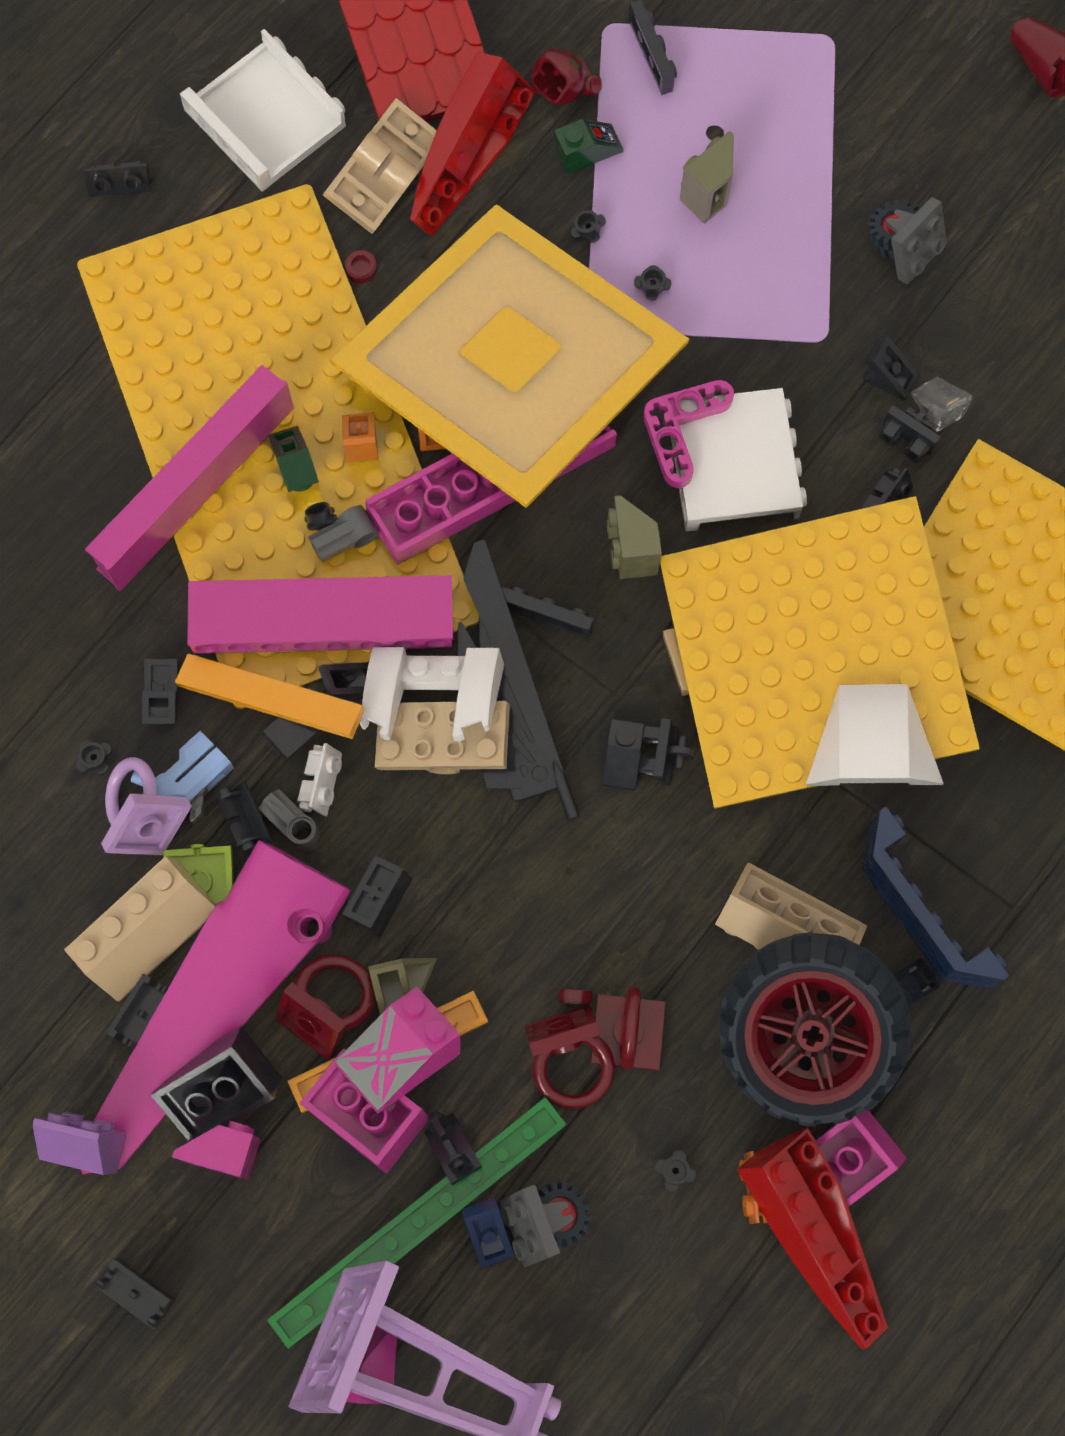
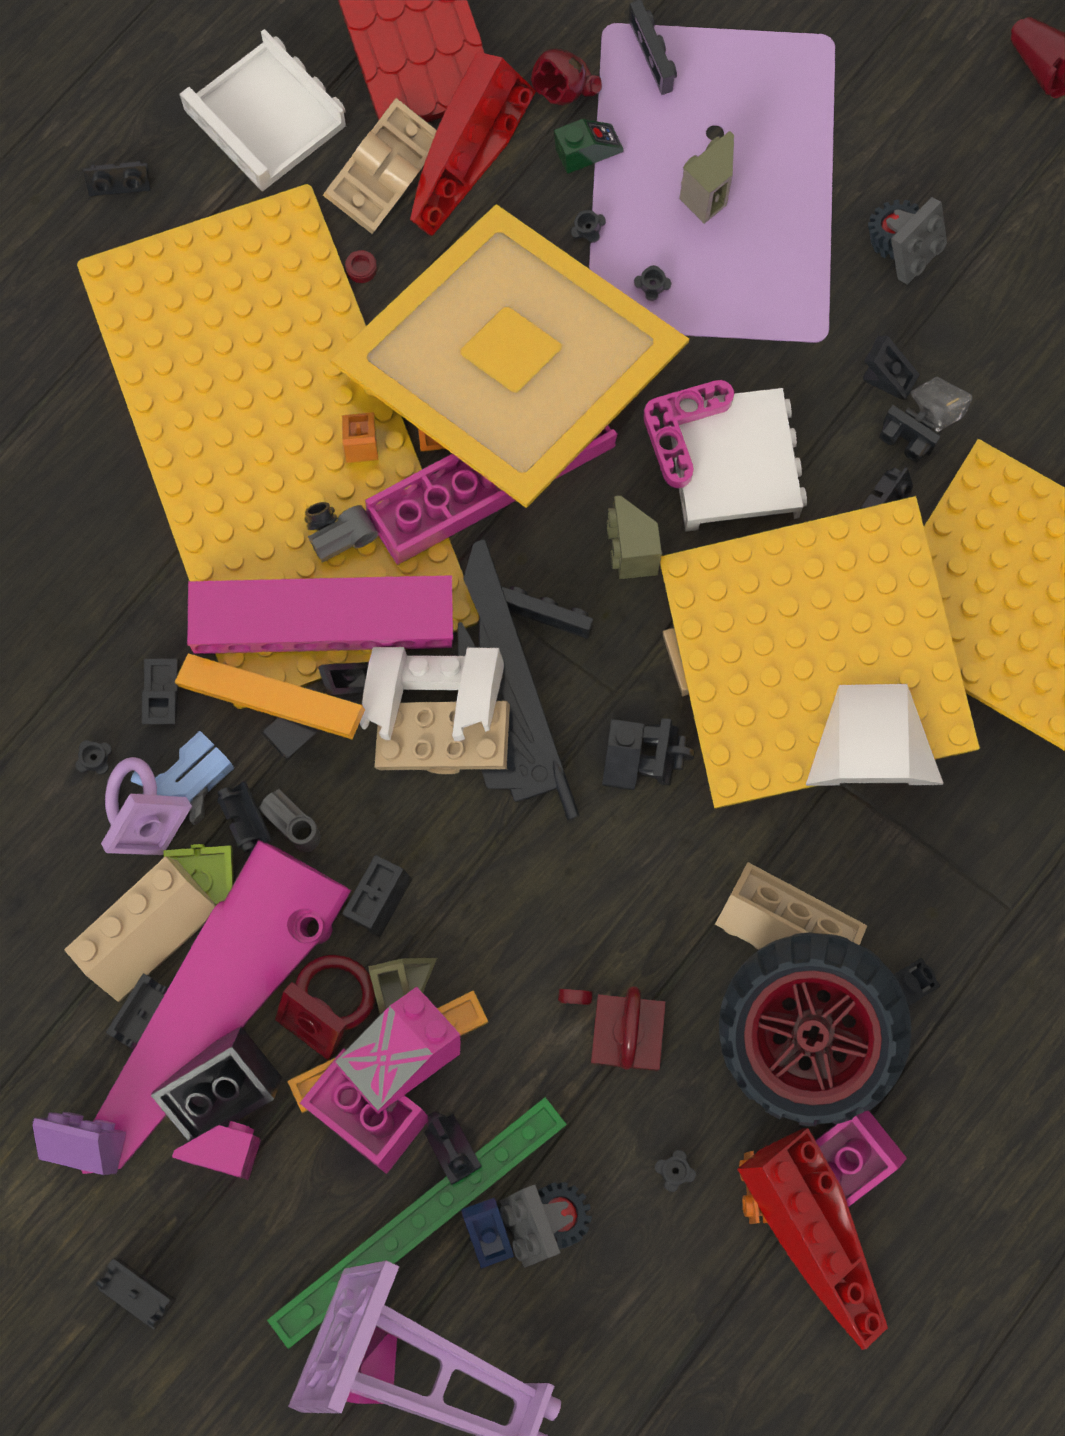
(191, 477): dark pink tile -> none
(293, 459): dark green slope -> none
(323, 764): white hinge -> none
(561, 1035): dark red tile -> none
(923, 926): dark blue slope -> none

